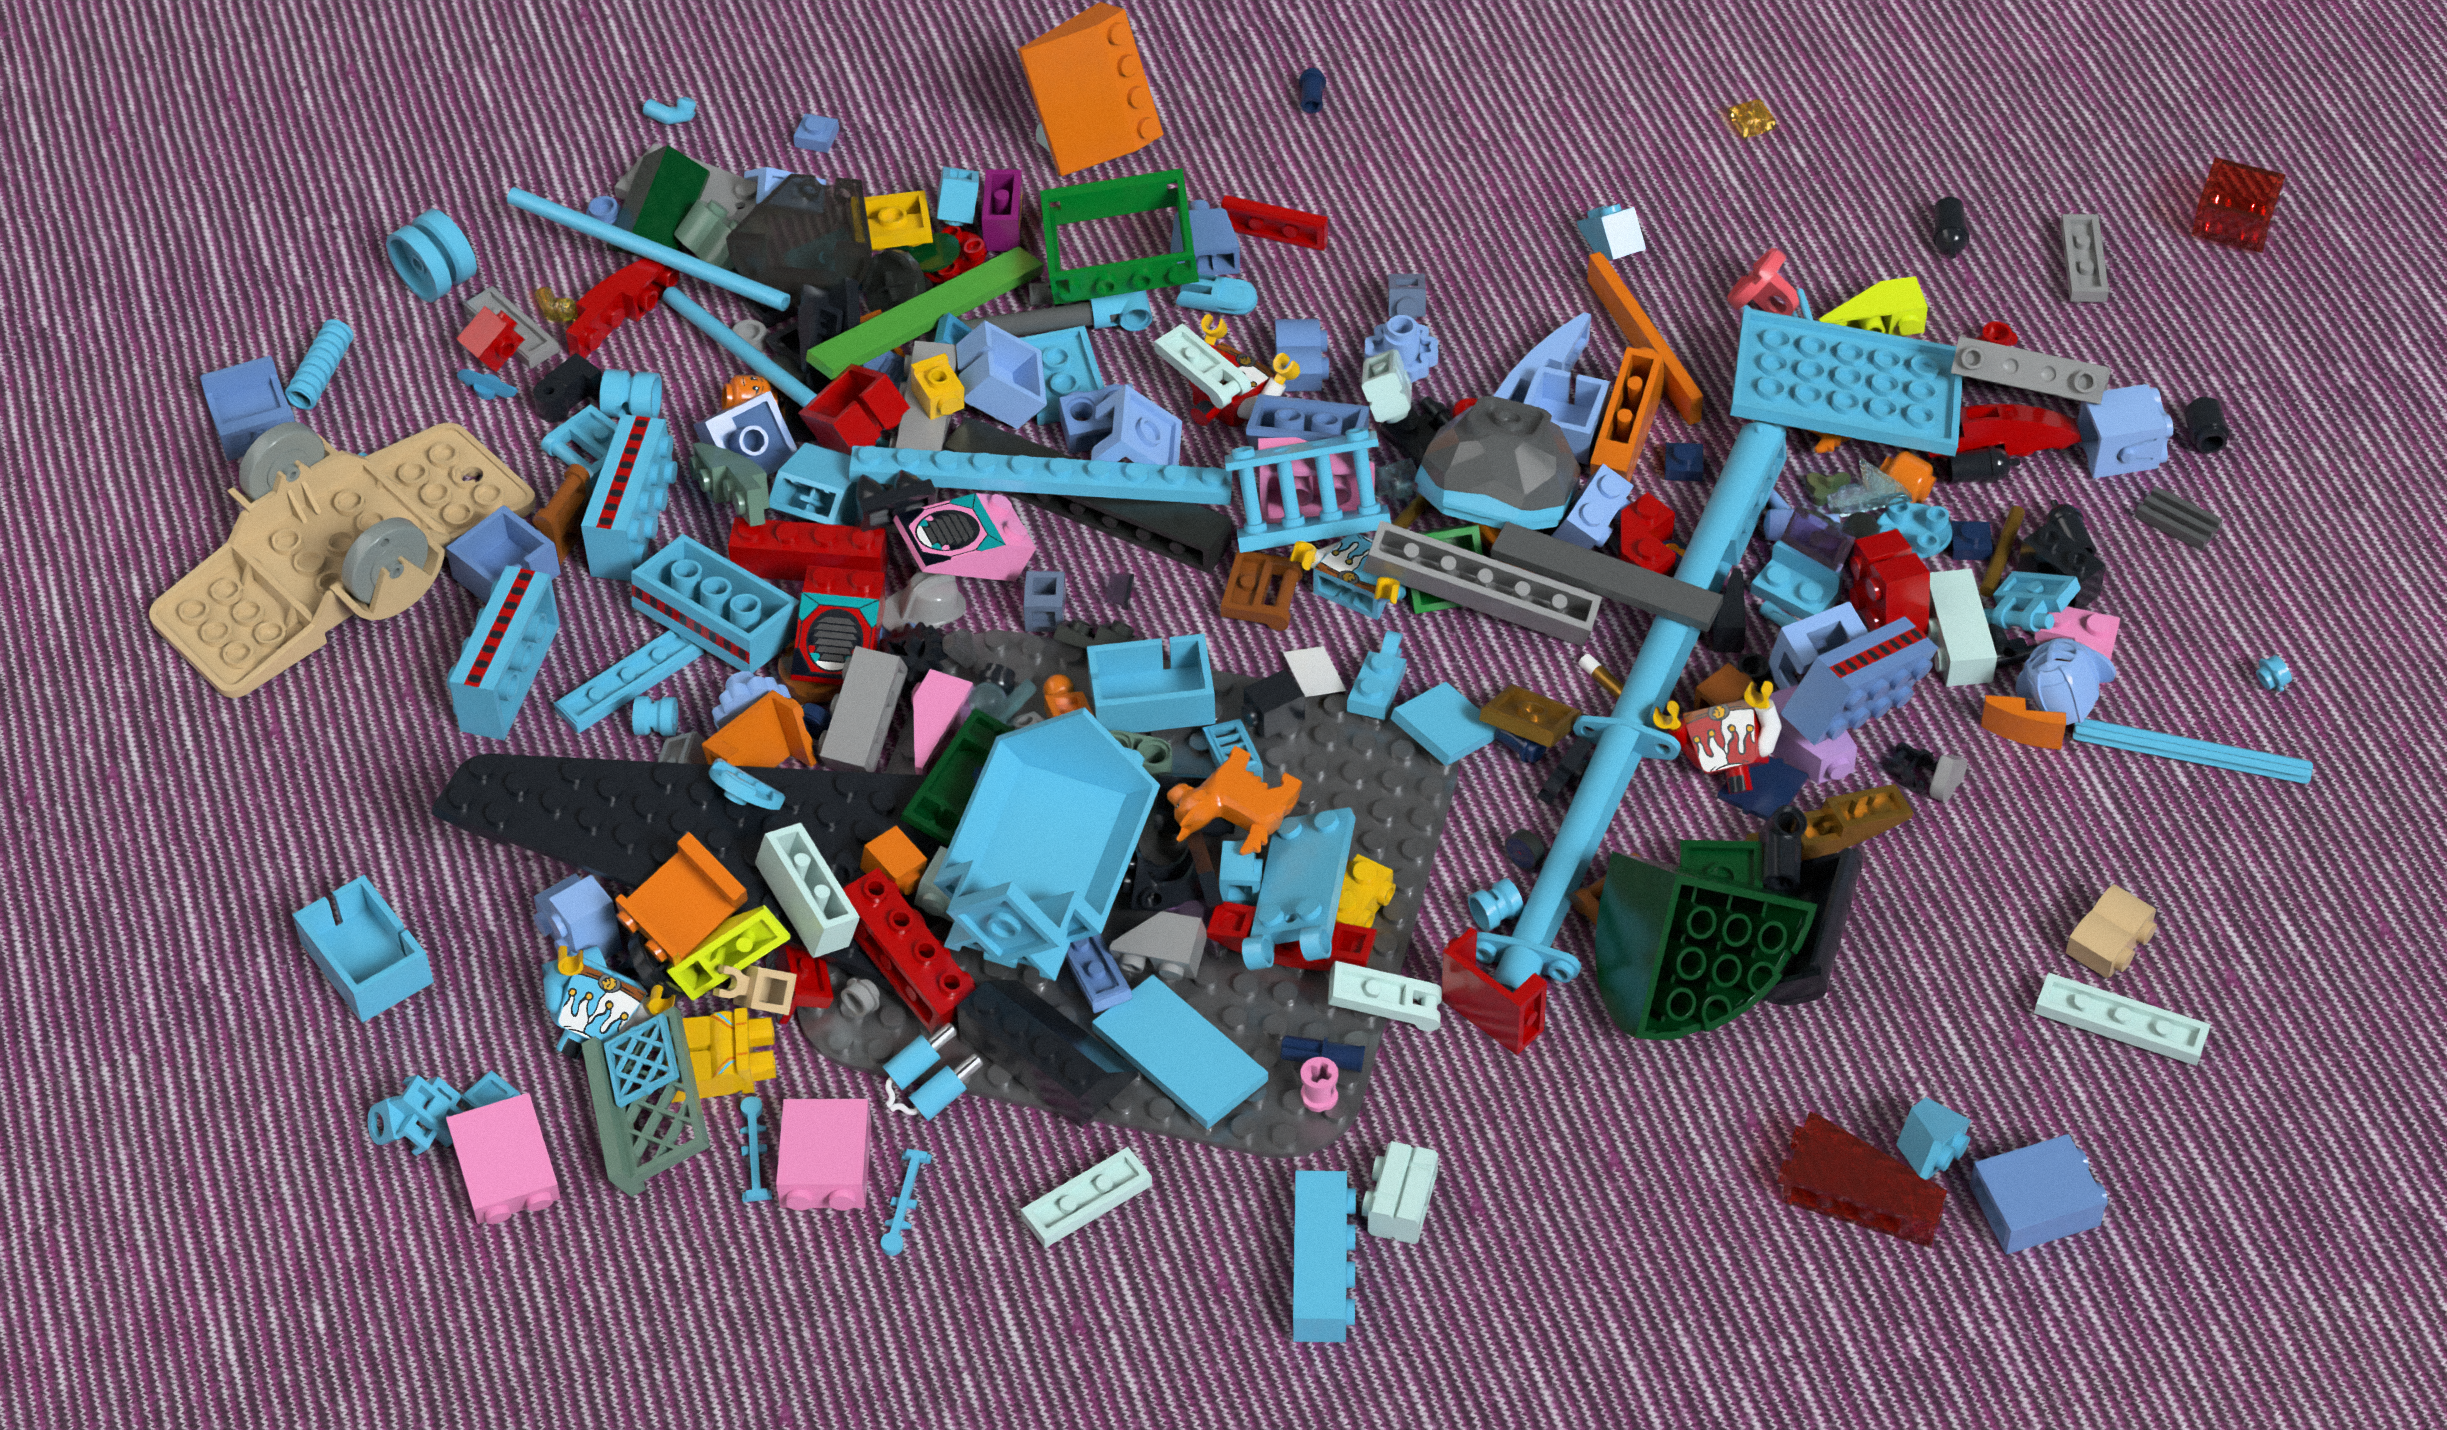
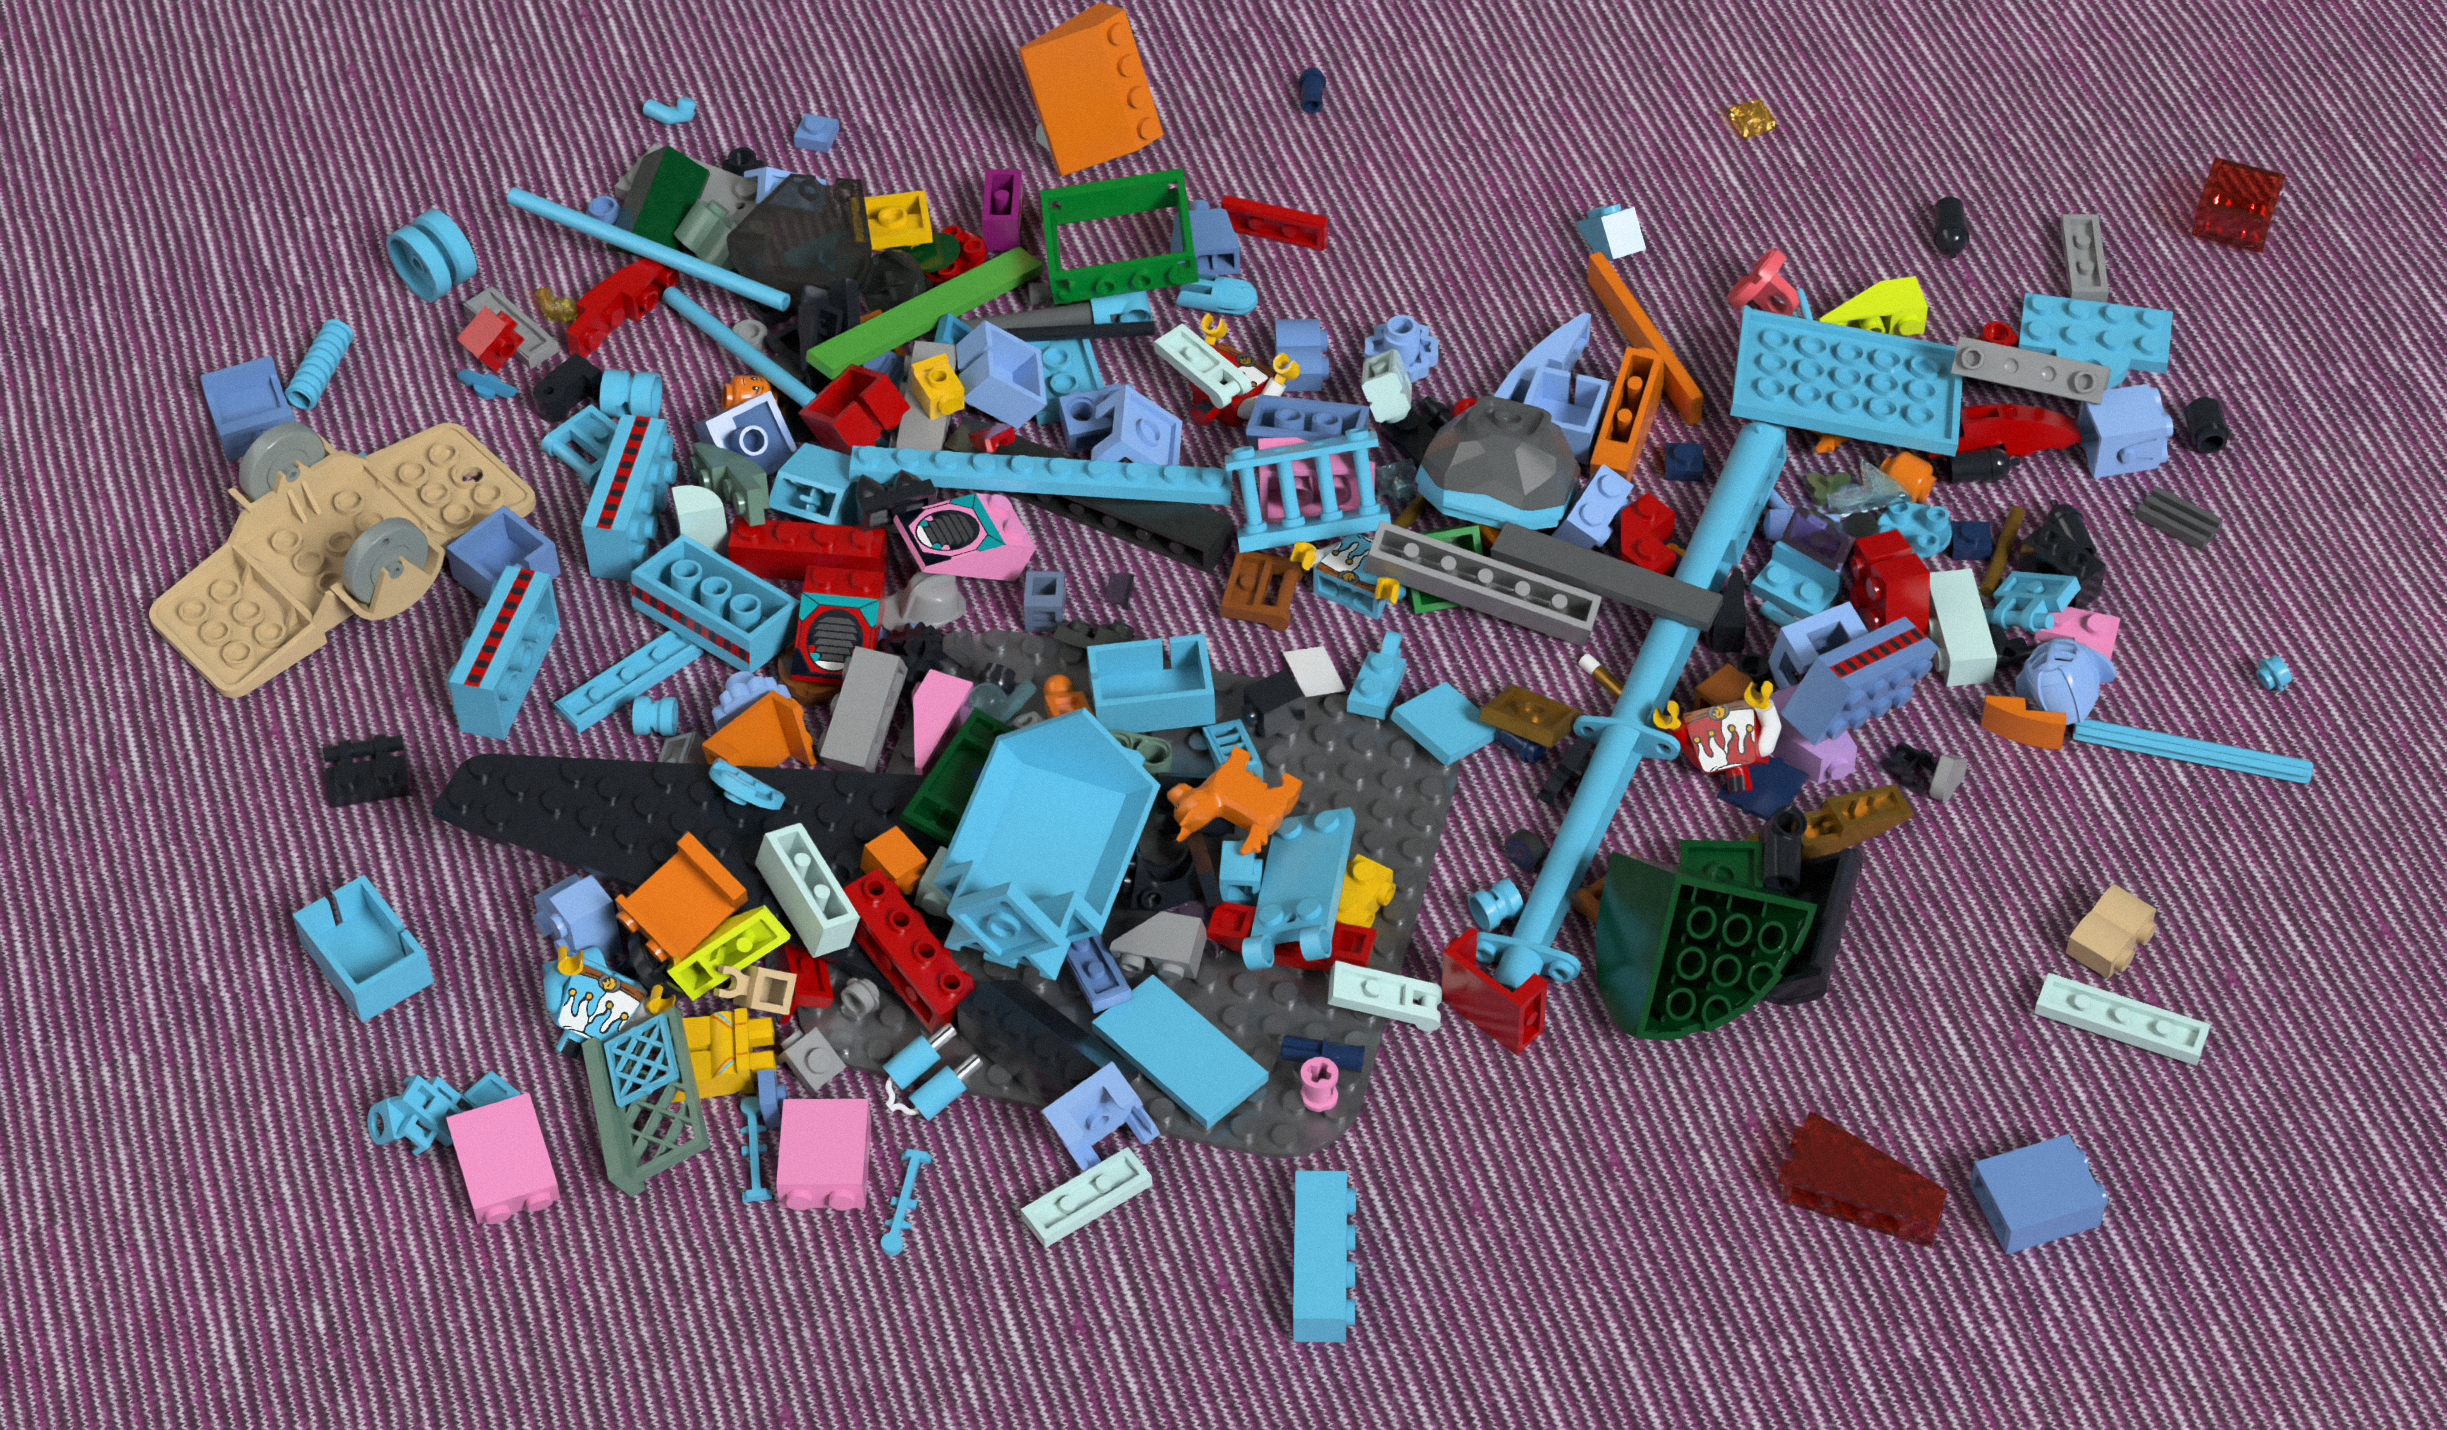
(366, 780): none -> black plate
(565, 511): dark orange plate -> none
(701, 517): none -> light aqua brick
(741, 160): none -> black plate
(771, 1097): none -> medium blue plate
(810, 1058): none -> light grey bracket
(815, 719): dark blue tile -> none
(957, 196): medium azure slope -> none
(992, 437): none -> red tile
(1084, 331): none -> black bar
(1096, 1110): none -> light blue panel
(1401, 1193): light aqua brick -> none
(1407, 295): sand blue brick -> none
(1933, 1137): medium azure slope -> none
(2097, 333): none -> medium azure plate

